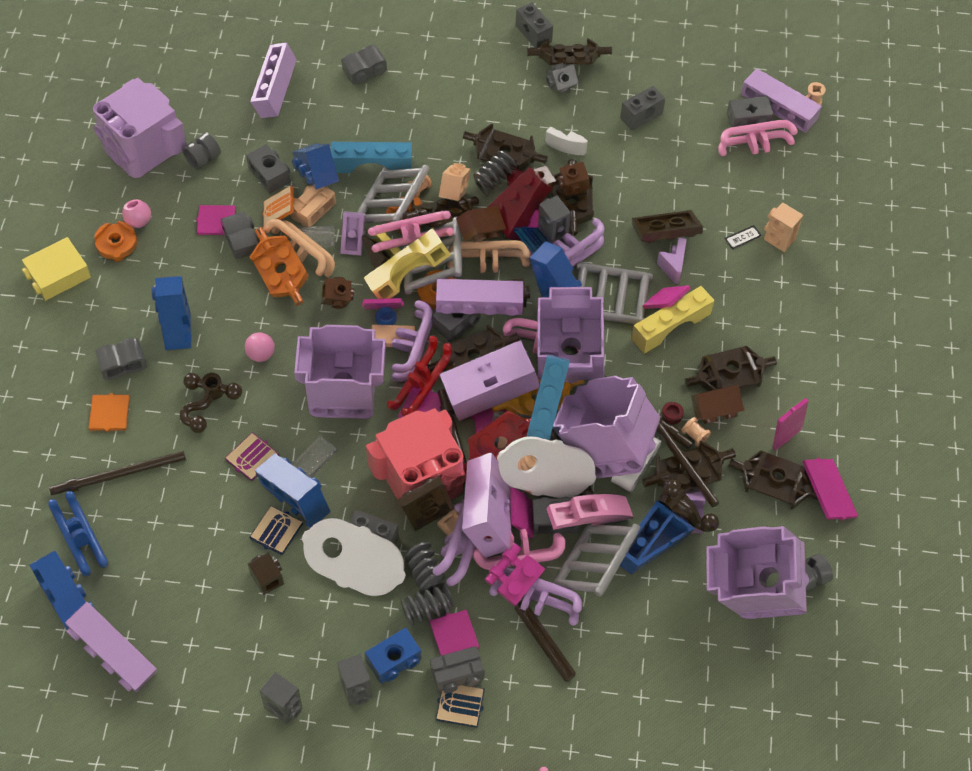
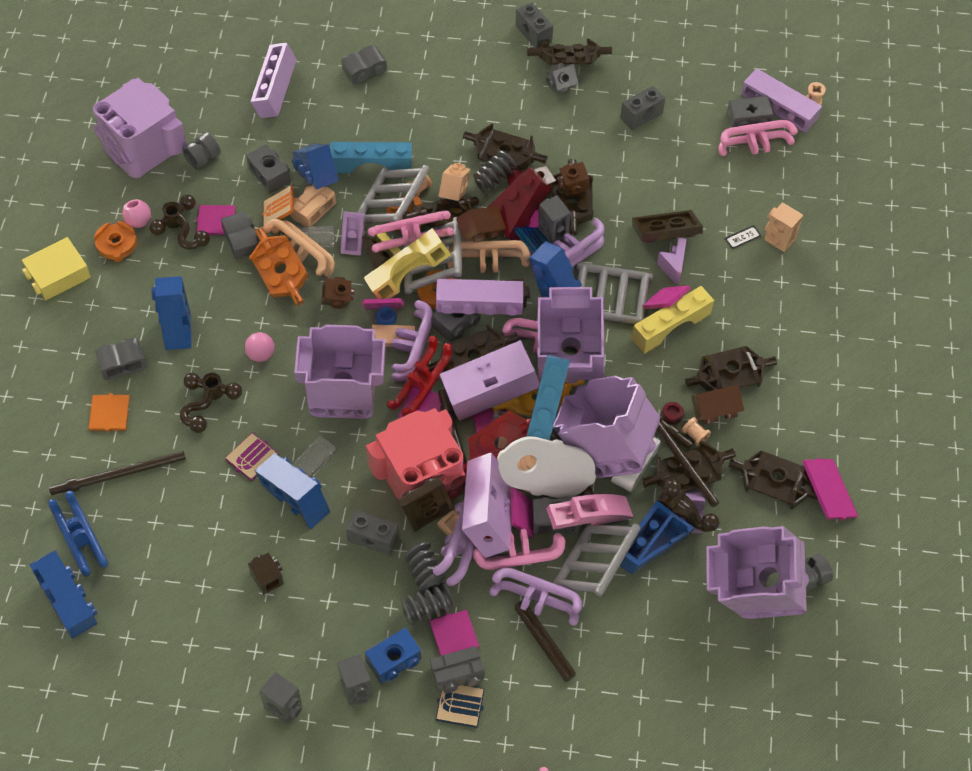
(111, 647): lavender brick -> none
(158, 226): none -> dark brown piece
(276, 530): piece -> none
(366, 560): white piece -> none
(520, 579): dark pink plate -> none
(570, 144): white slope -> none
(790, 424): dark pink piece -> none

